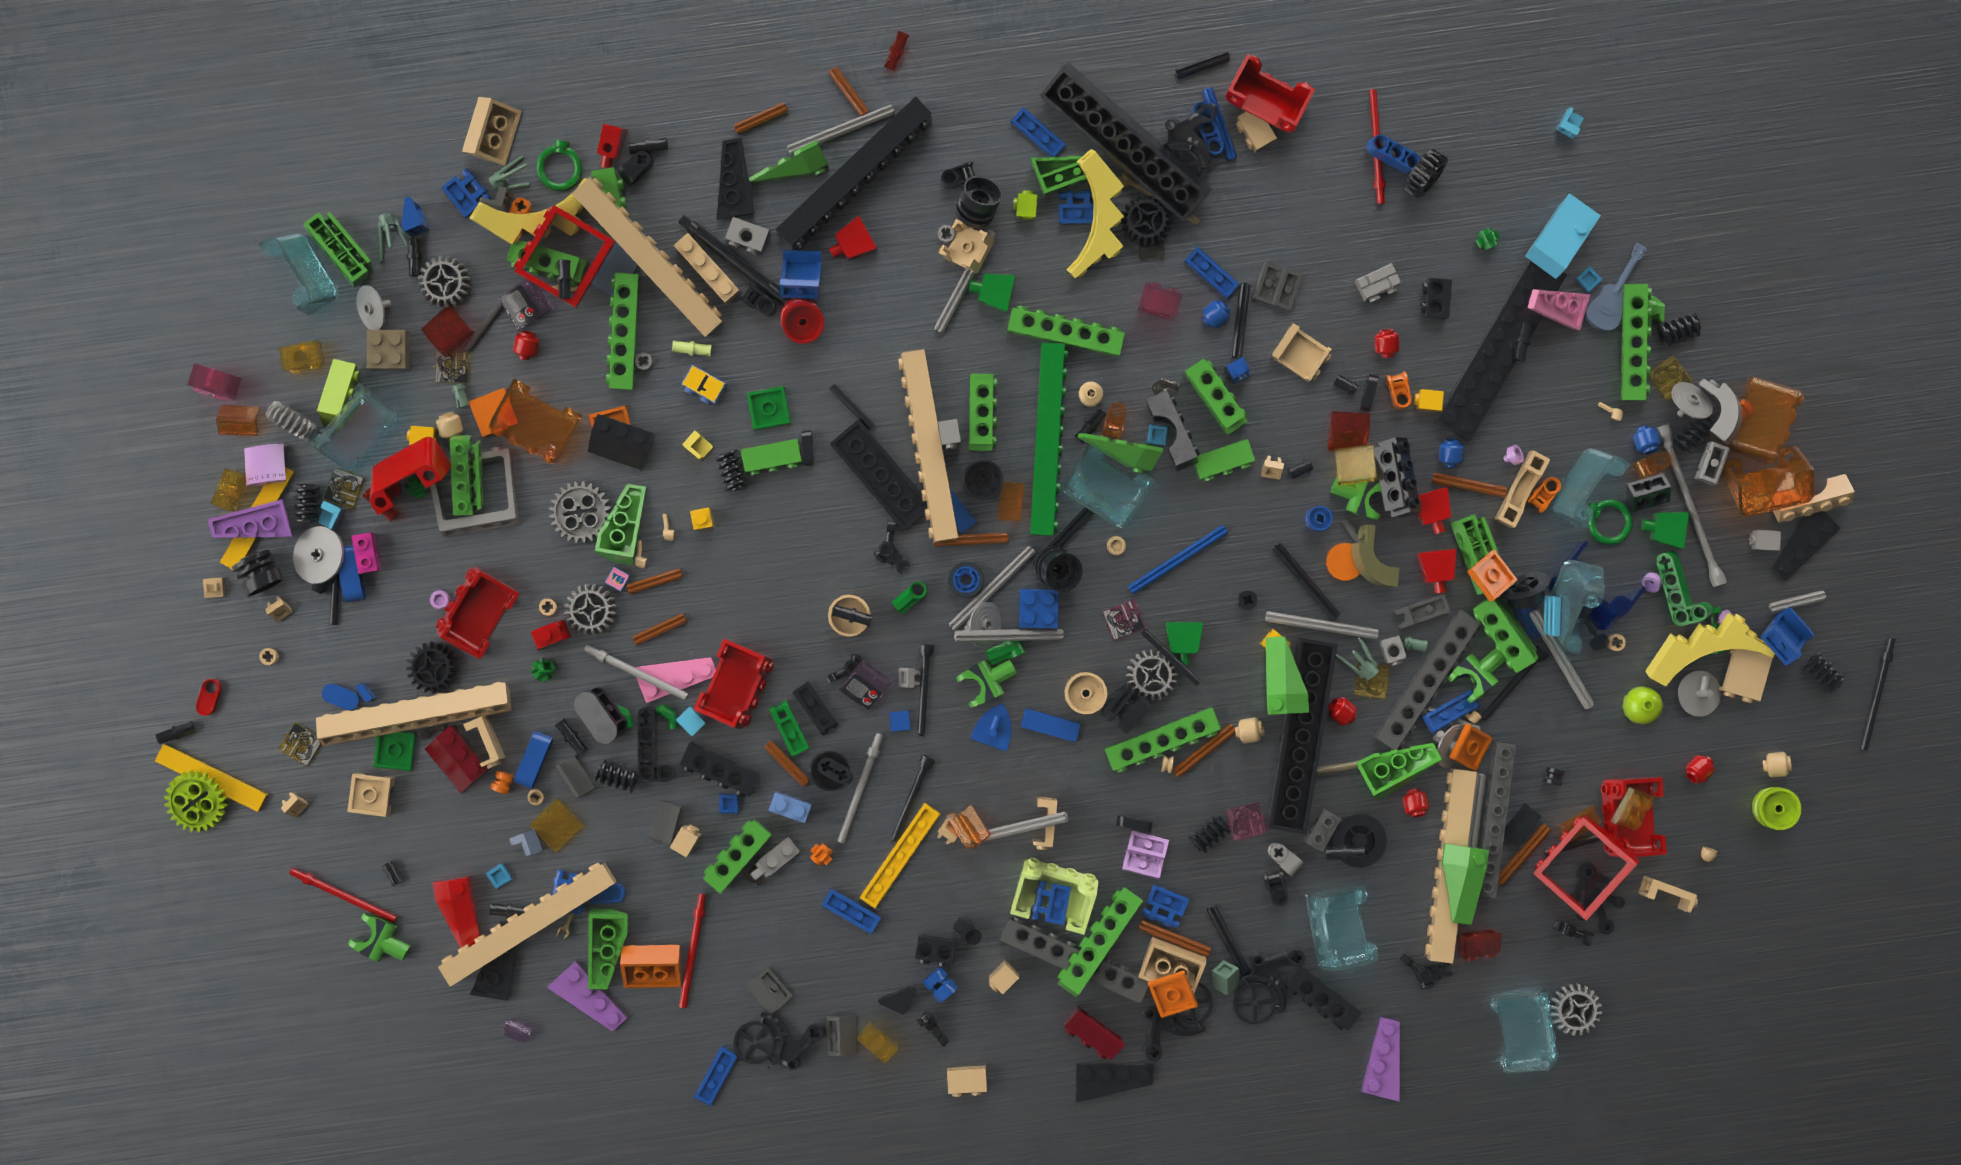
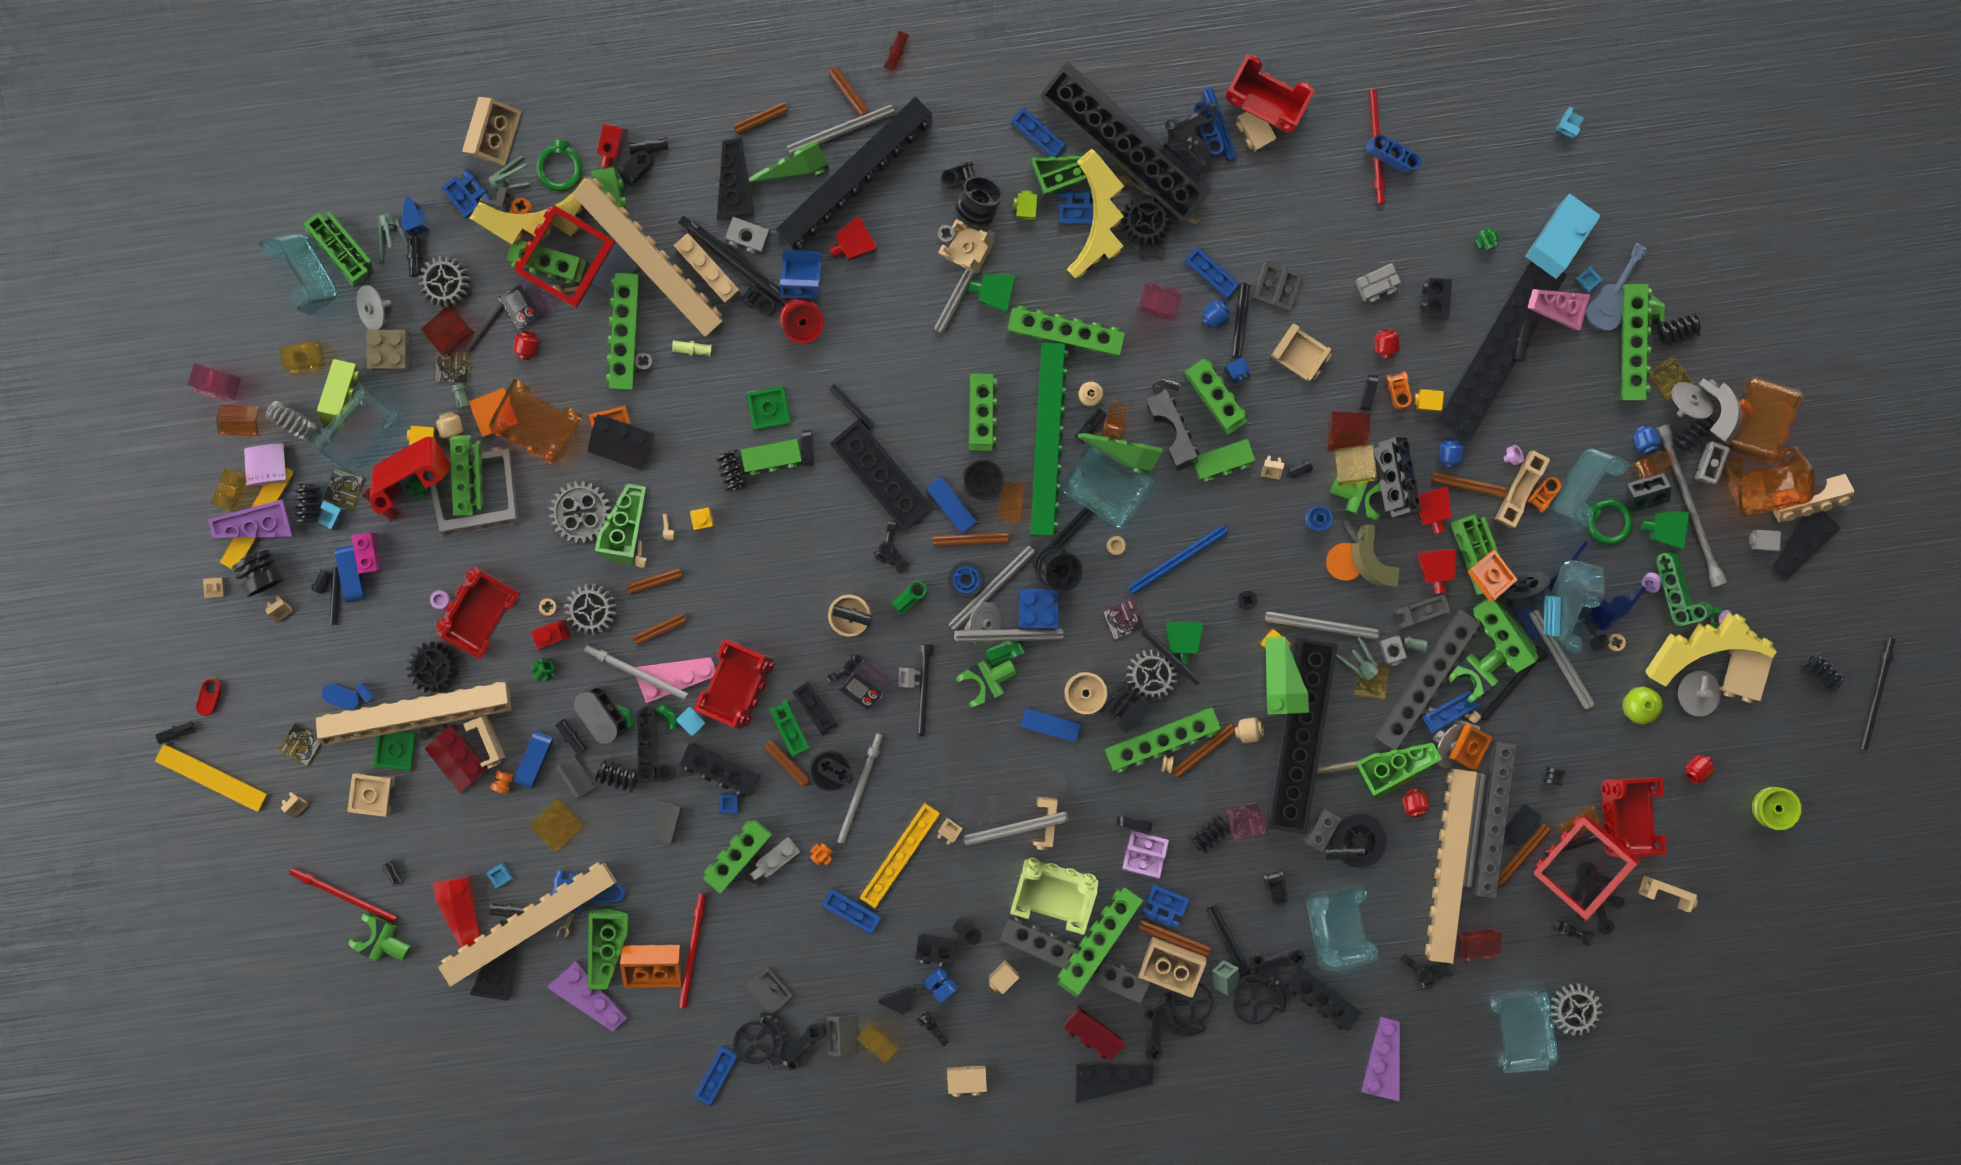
(184, 787): lime gear -> none
(265, 661): tan bush -> none
(331, 550): light grey piece -> none
(517, 1030): clear purple brick -> none
(529, 842): sand blue panel -> none
(534, 801): tan hinge -> none
(564, 279): black axle -> none
(617, 578): tile -> none
(686, 840): tan brick -> none
(698, 445): light yellow panel -> none
(703, 384): yellow brick -> none
(790, 807): medium blue brick -> none
(900, 720): blue tile -> none
(925, 764): black piece -> none
(929, 446): tan brick -> none
(949, 434): light grey brick -> none
(969, 827): clear orange panel -> none
(993, 728): blue shield -> none
(1057, 902): blue plate -> none
(1157, 435): dark azure tile -> none
(1172, 994): orange tile -> none
(1202, 64): black axle -> none
(1287, 860): light grey piece -> none
(1306, 581): black axle -> none
(1342, 711): red head -> none
(1346, 384): black pin -> none
(1426, 173): black gear -> none
(1464, 879): bright green wedge -> none
(1616, 413): tan hand -> none
(1633, 808): clear yellow tile -> none
(1708, 854): tan hinge -> none
(1777, 764): tan head -> none
(1787, 635): blue panel -> none
(1797, 601): light grey axle -> none

